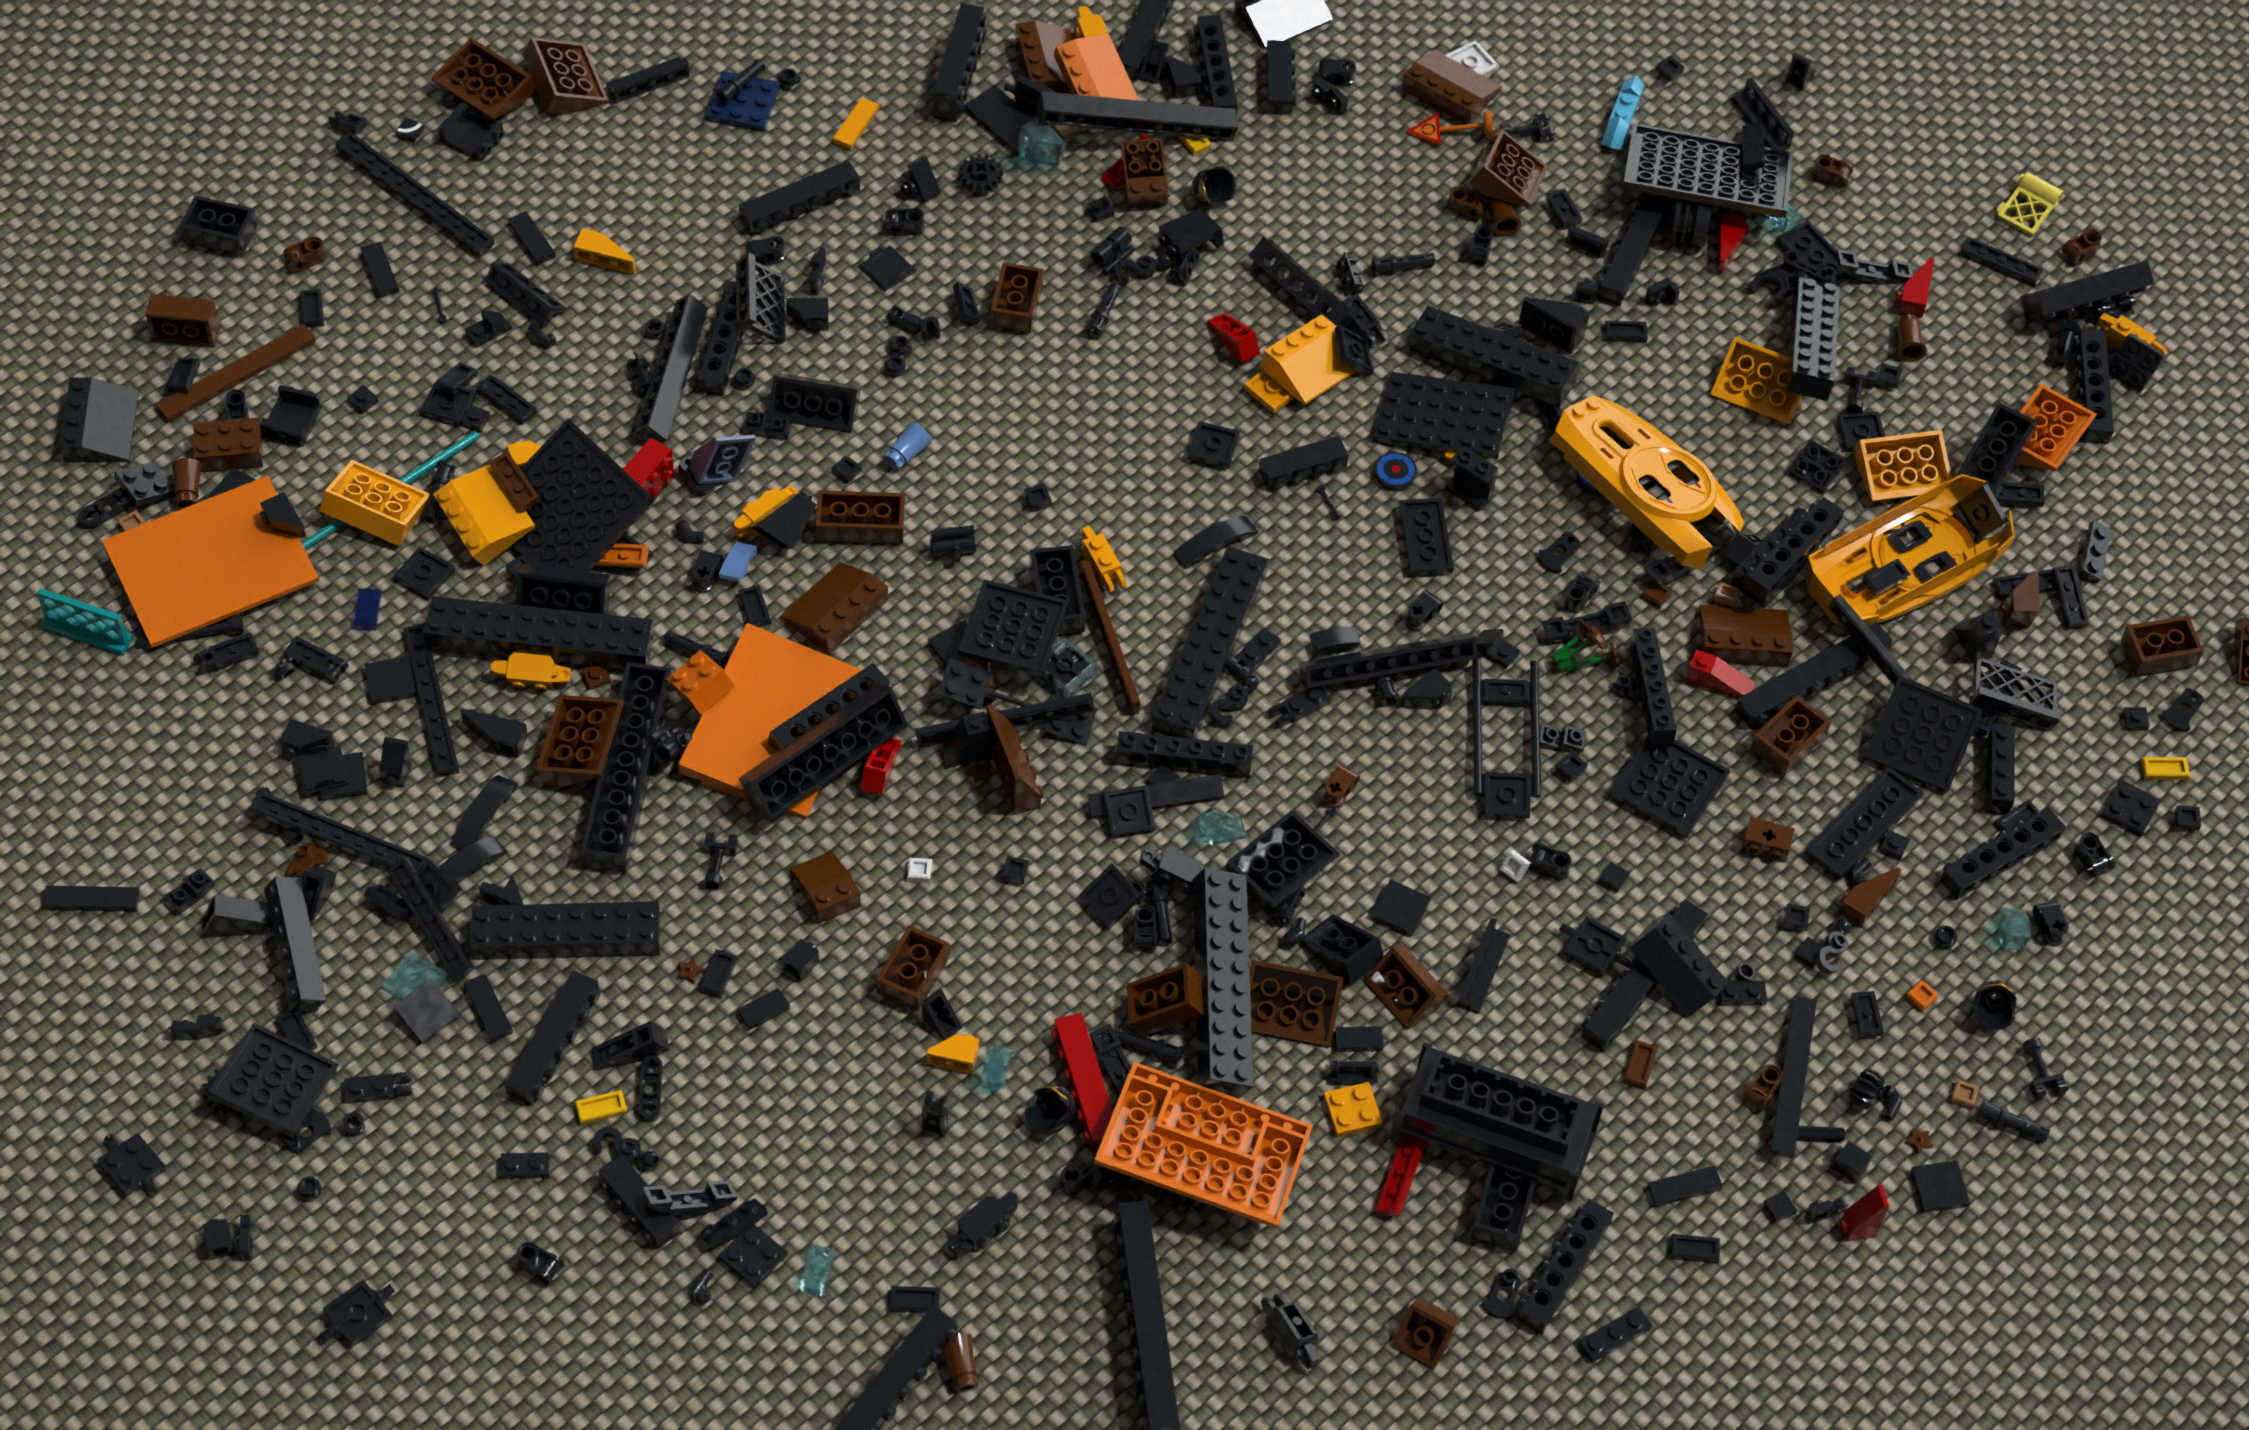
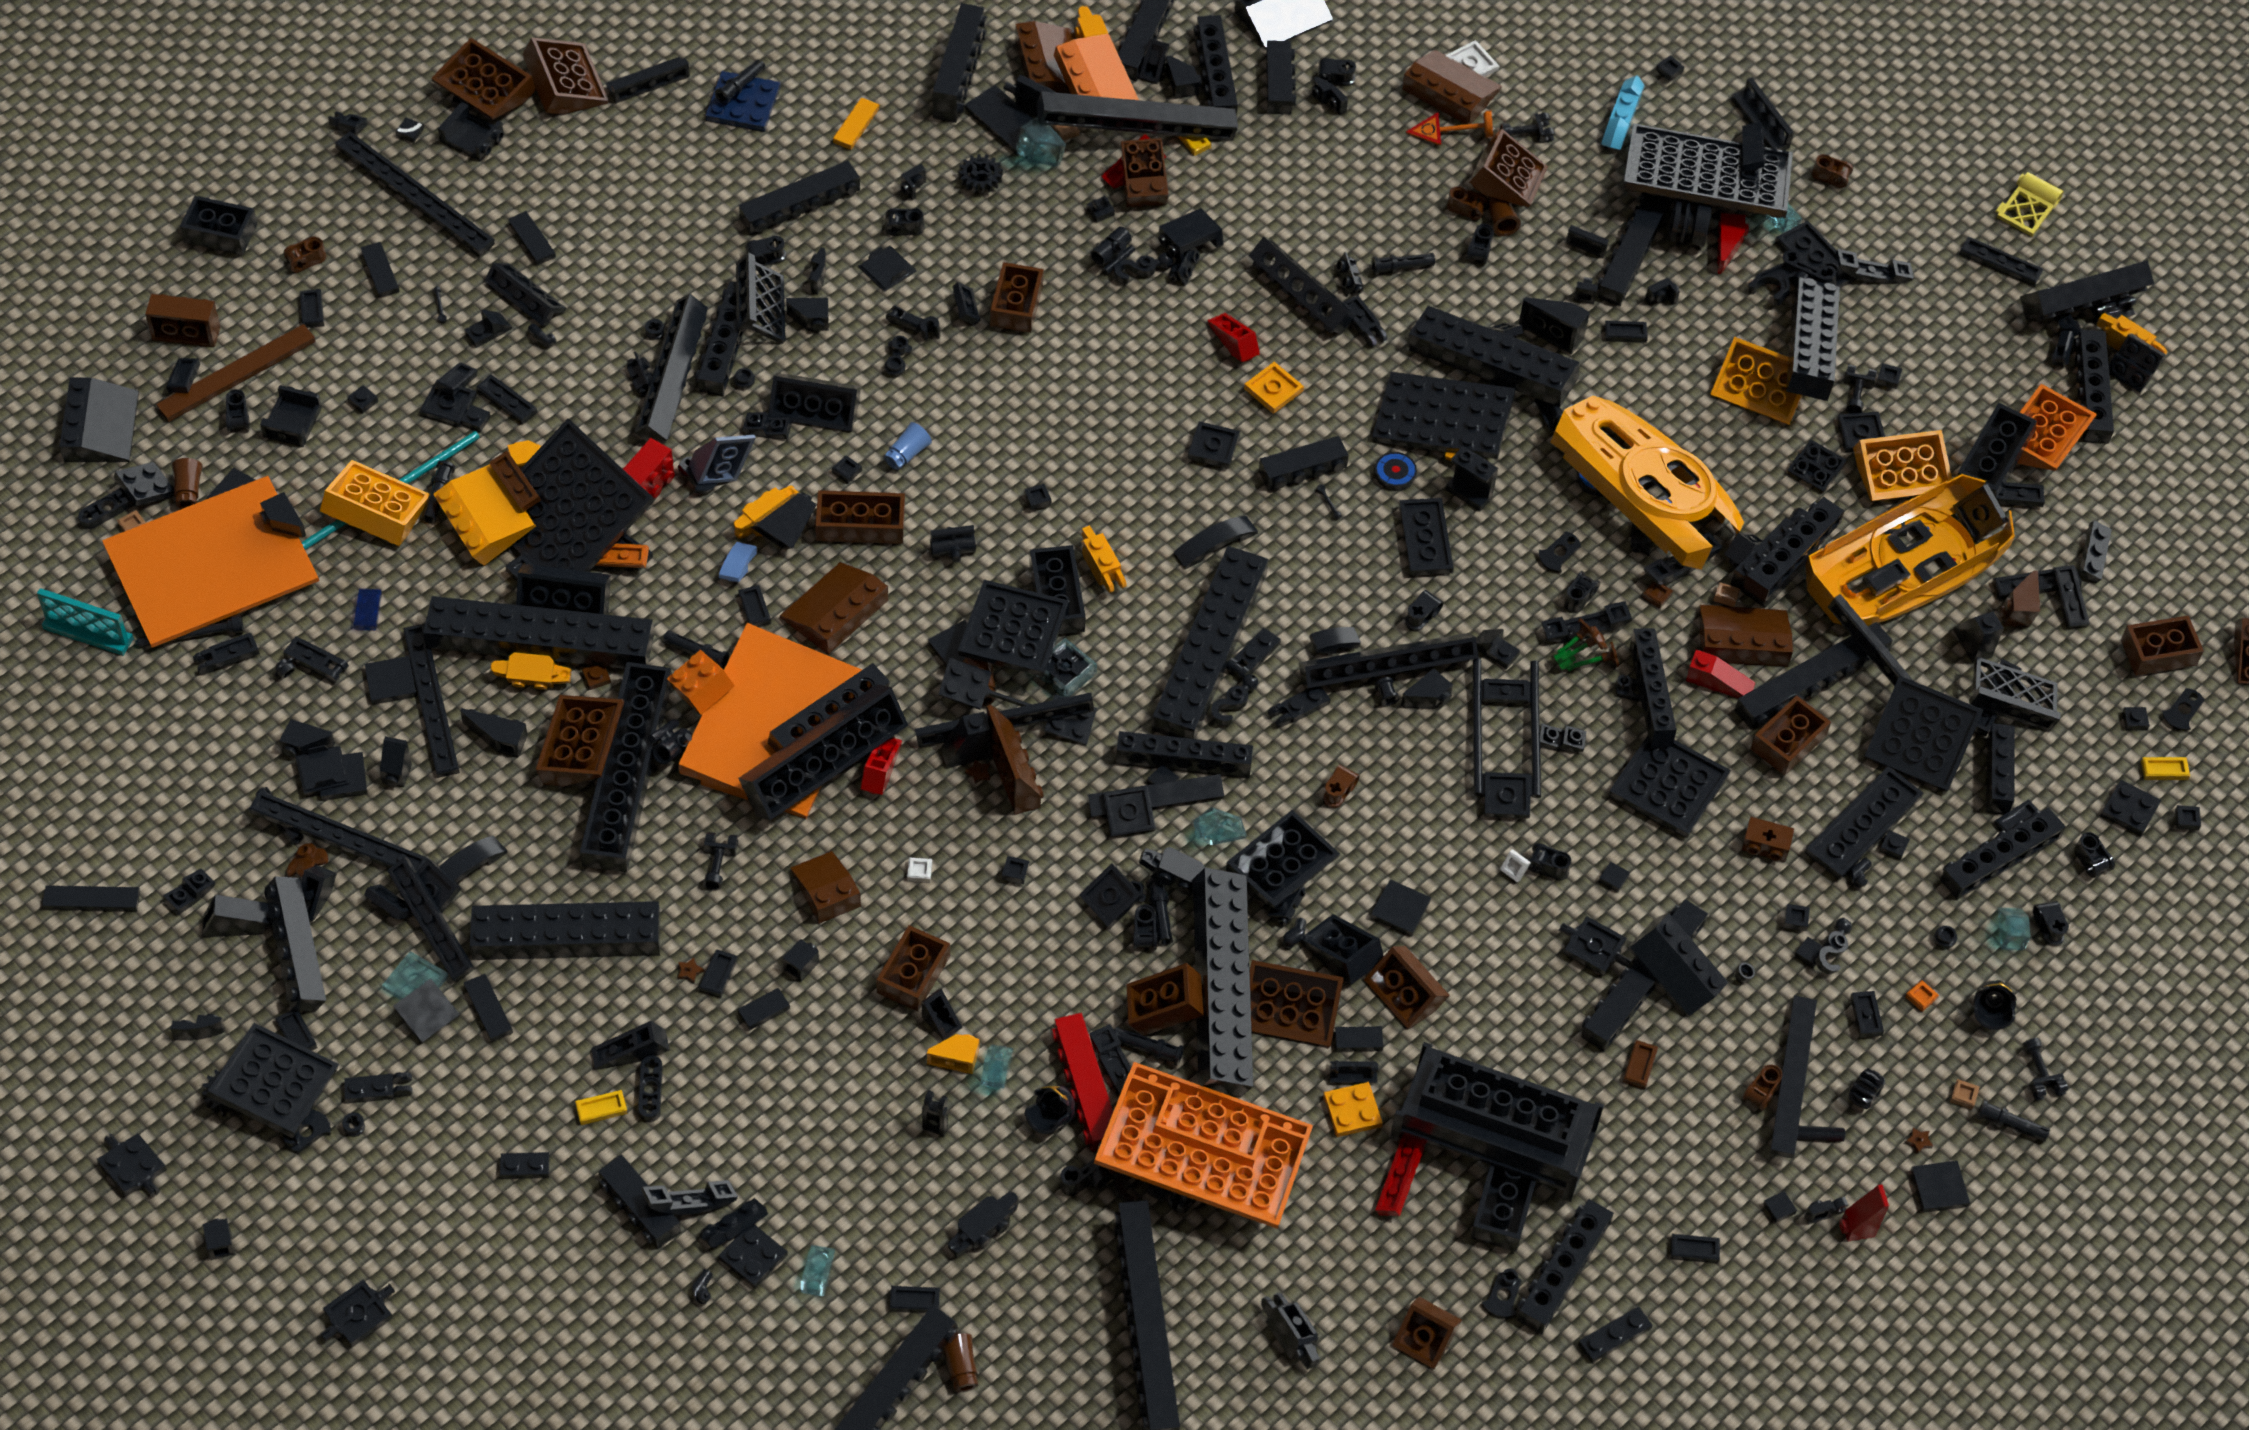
(228, 444): reddish brown brick -> none
(244, 1243): black plate -> none
(309, 1188): black plate -> none
(424, 573): black tile -> none
(482, 811): black slope -> none
(497, 895): black slope -> none
(543, 1264): black piece -> none
(552, 1038): black brick -> none
(601, 251): light orange slope -> none
(628, 1147): black piece -> none
(687, 534): black arm -> none
(707, 570): black piece -> none
(788, 78): black plate -> none
(924, 178): black tile -> none
(1100, 317): black pin -> none
(1110, 638): reddish brown tile -> none
(1214, 185): black helmet -> none
(1307, 360): light orange slope -> none
(1331, 811): black hinge -> none
(1354, 350): black tile -> none
(1483, 968): black fence -> none
(1563, 208): black plate -> none
(1571, 766): black plate -> none
(1684, 1186): black tile -> none
(1743, 993): black plate -> none
(1801, 71): black slope -> none
(1851, 1161): black brick -> none
(1867, 896): reddish brown slope -> none
(1893, 1102): black arm -> none
(1910, 339): reddish brown plant -> none
(1915, 291): red slope -> none
(2083, 246): reddish brown piece -> none

